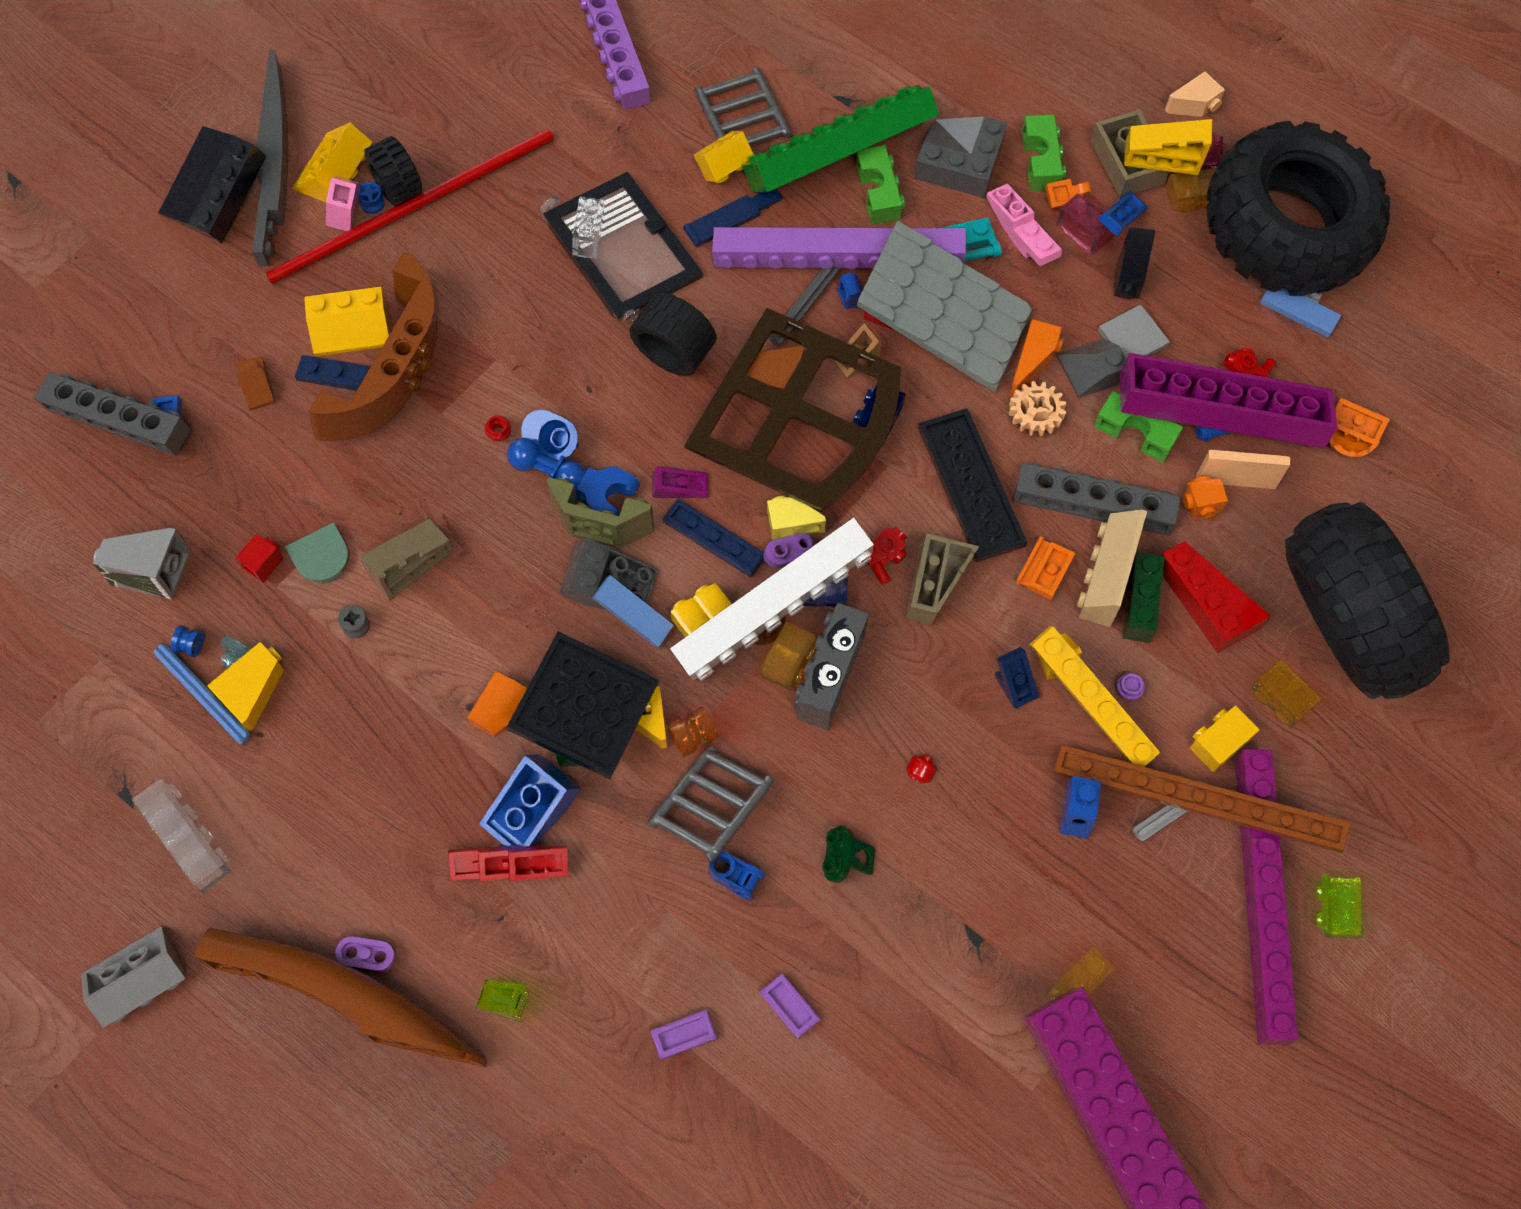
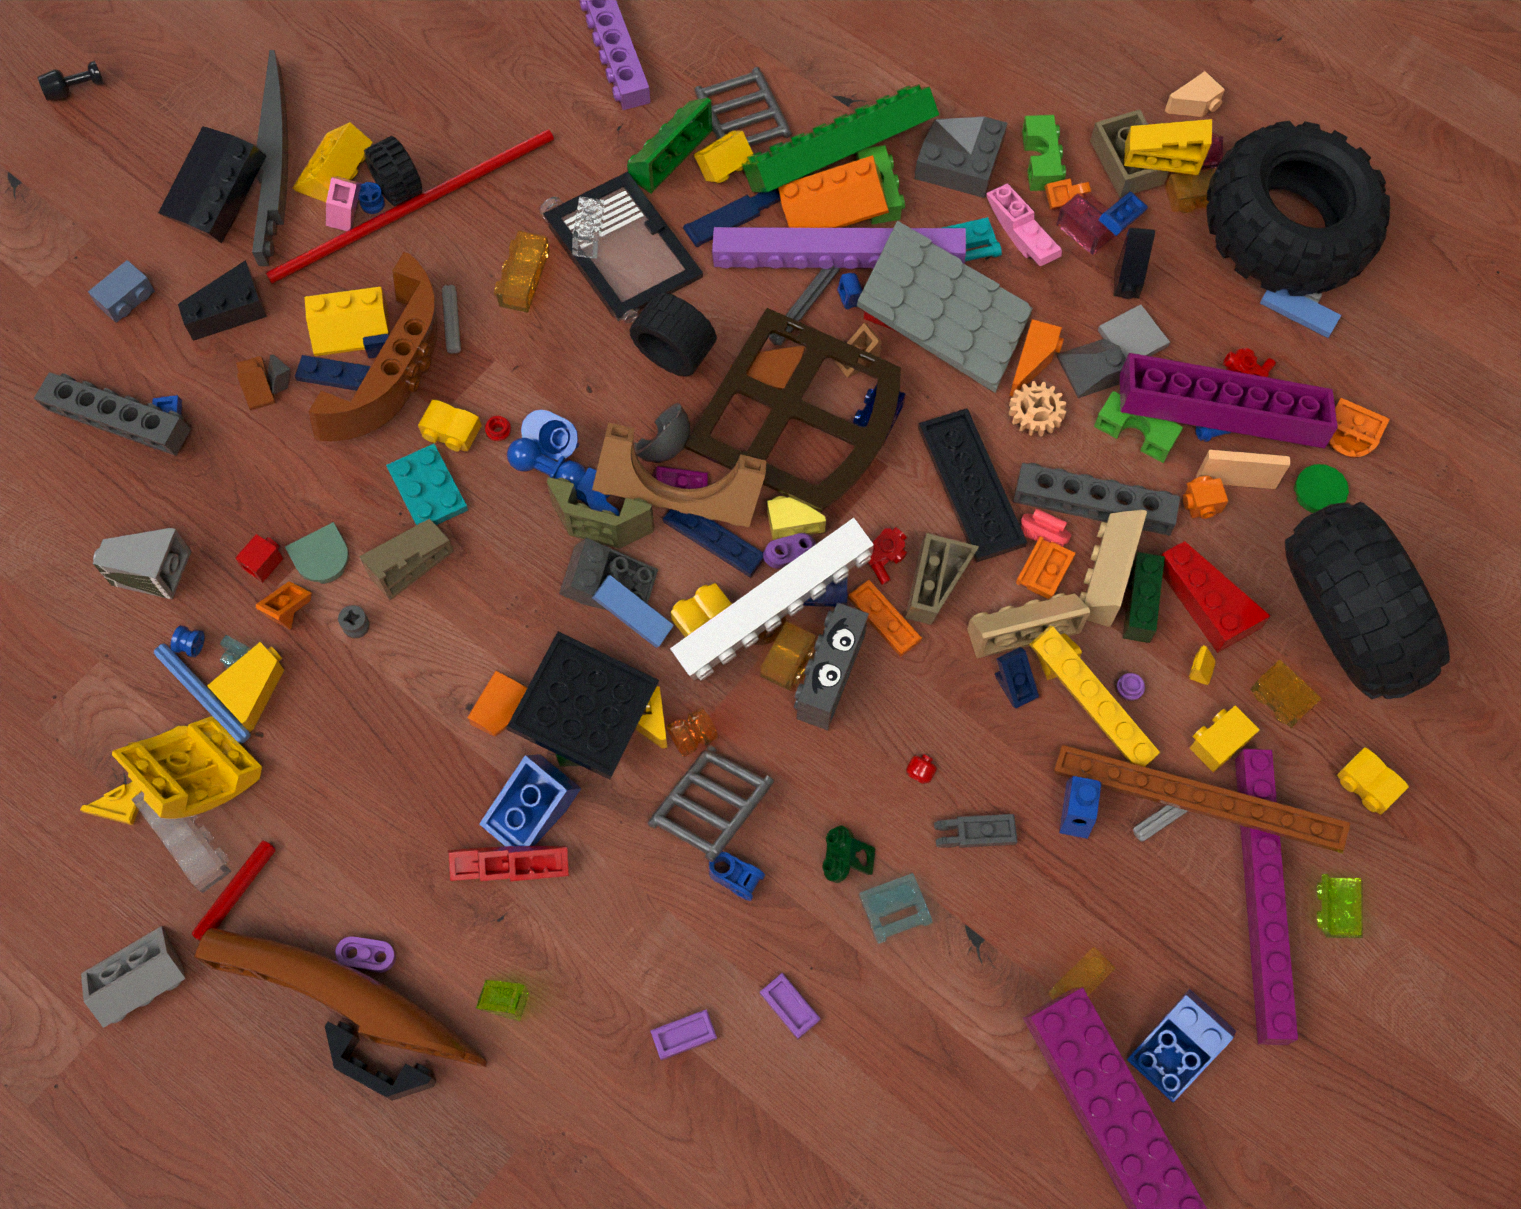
(56, 86): none -> black piece
(116, 804): none -> yellow tile
(121, 291): none -> sand blue brick
(189, 768): none -> yellow slope
(223, 304): none -> black wedge
(235, 889): none -> red axle
(278, 375): none -> dark grey slope
(284, 603): none -> orange slope
(341, 1046): none -> black slope
(374, 344): none -> dark blue tile
(427, 486): none -> teal plate
(449, 425): none -> yellow brick
(451, 319): none -> light grey axle
(522, 271): none -> clear yellow brick
(670, 439): none -> dark grey cylinder
(671, 144): none -> green slope
(727, 500): none -> medium nougat arch
(835, 196): none -> orange slope
(885, 618): none -> orange tile
(892, 898): none -> clear light blue plate
(978, 831): none -> dark grey hinge
(1021, 625): none -> tan slope
(1046, 526): none -> coral piece
(1182, 1045): none -> blue slope
(1202, 666): none -> yellow slope
(1319, 487): none -> green tile
(1372, 781): none -> yellow brick

